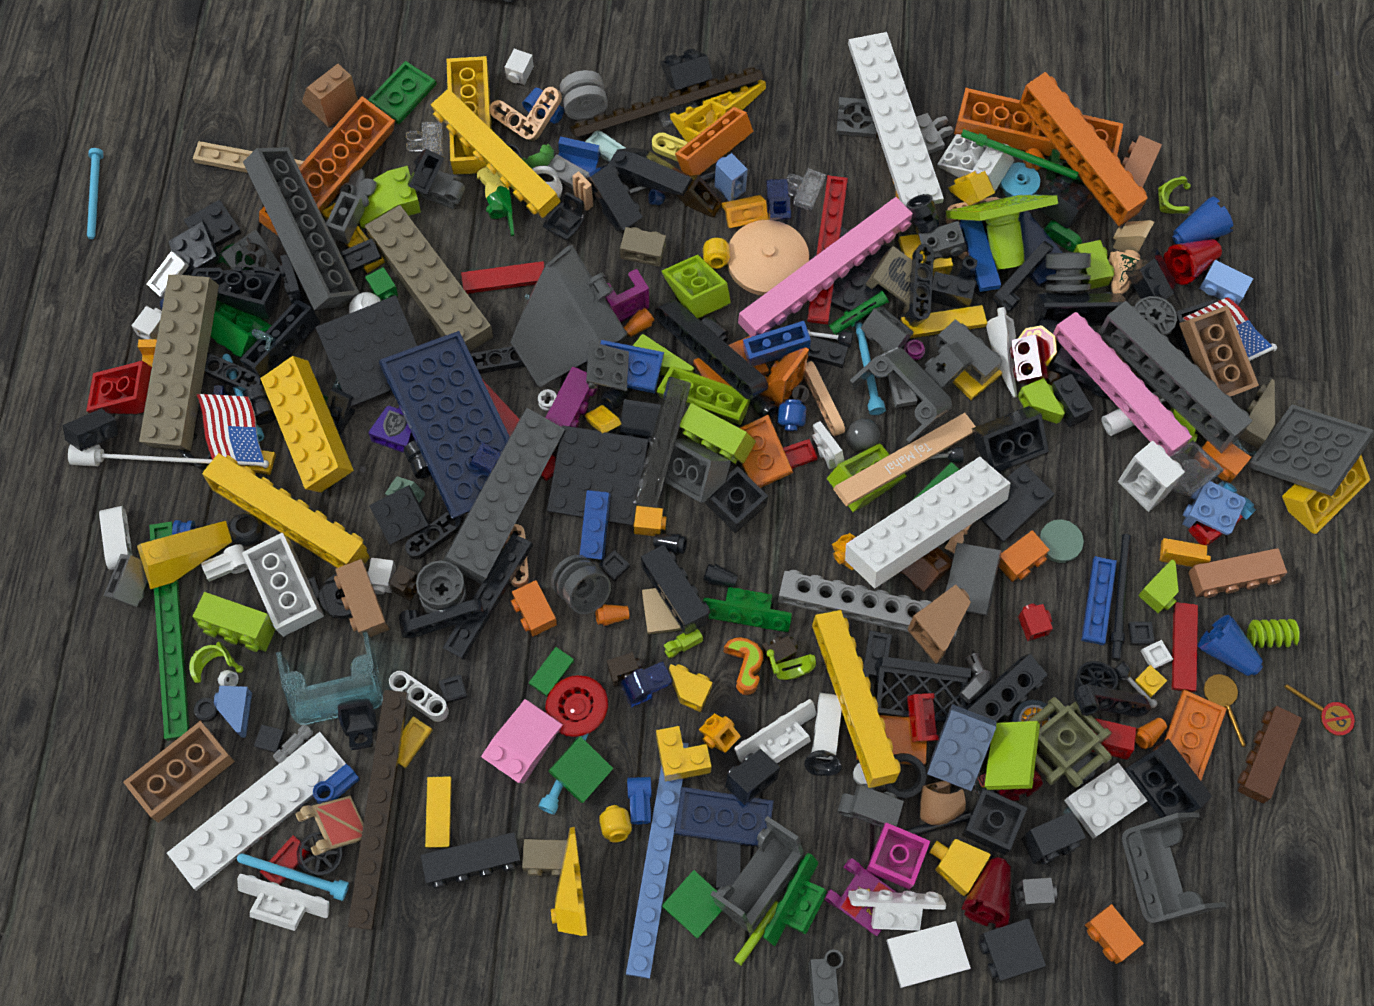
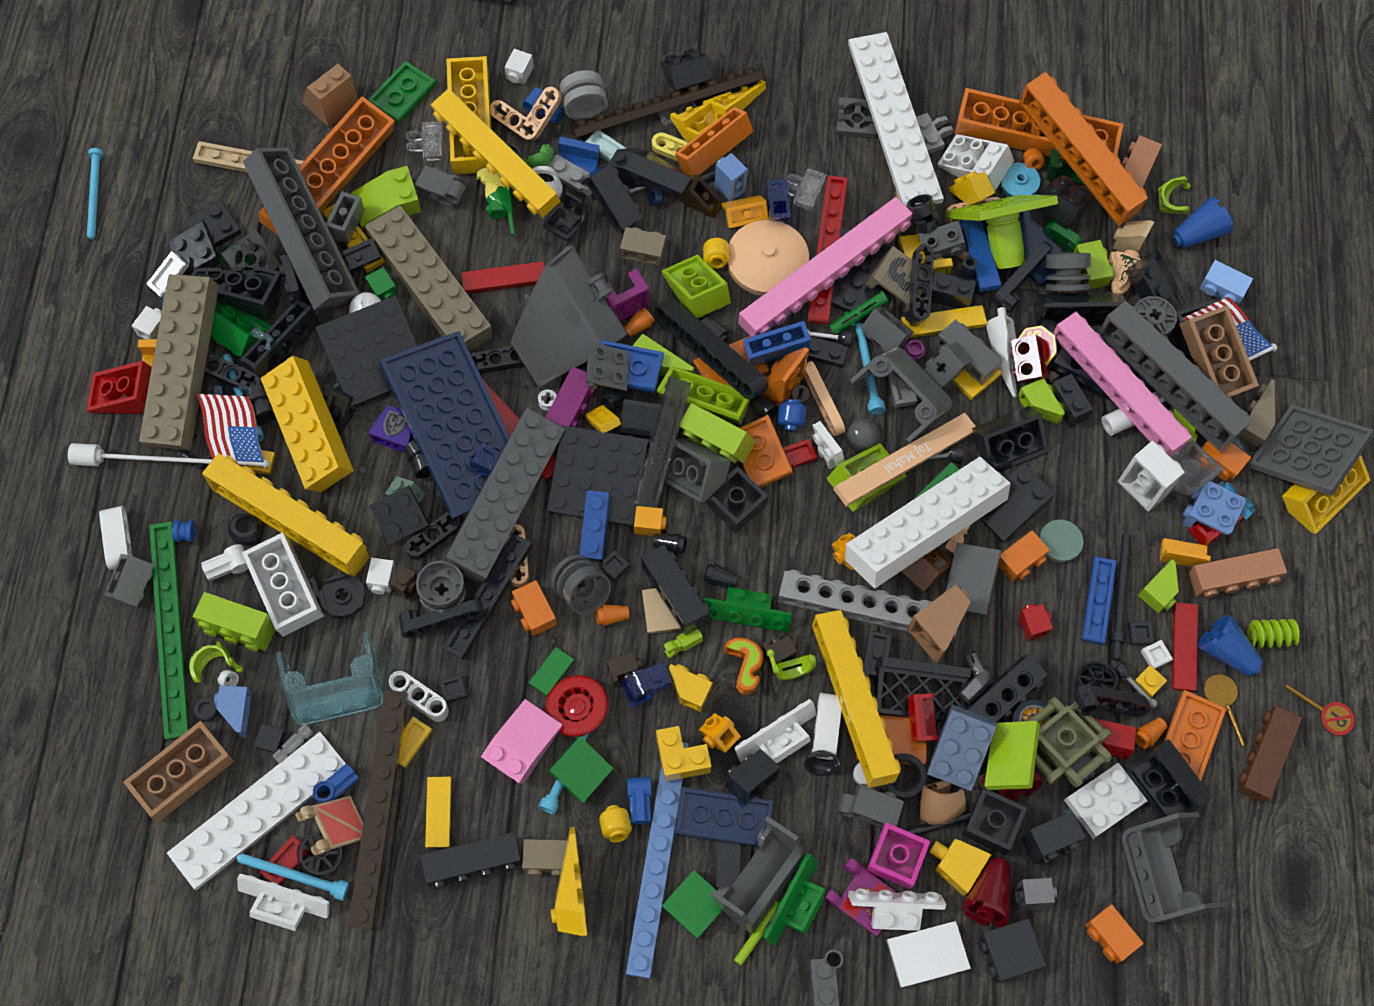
(90, 429): black brick -> none
(177, 554): yellow wedge -> none
(358, 718): black piece -> none
(359, 186): dark grey plate -> none
(360, 599): medium nougat wedge -> none
(426, 169): black slope -> none
(583, 190): light nougat tile -> none
(982, 140): green bar -> none
(1191, 259): red cone -> none

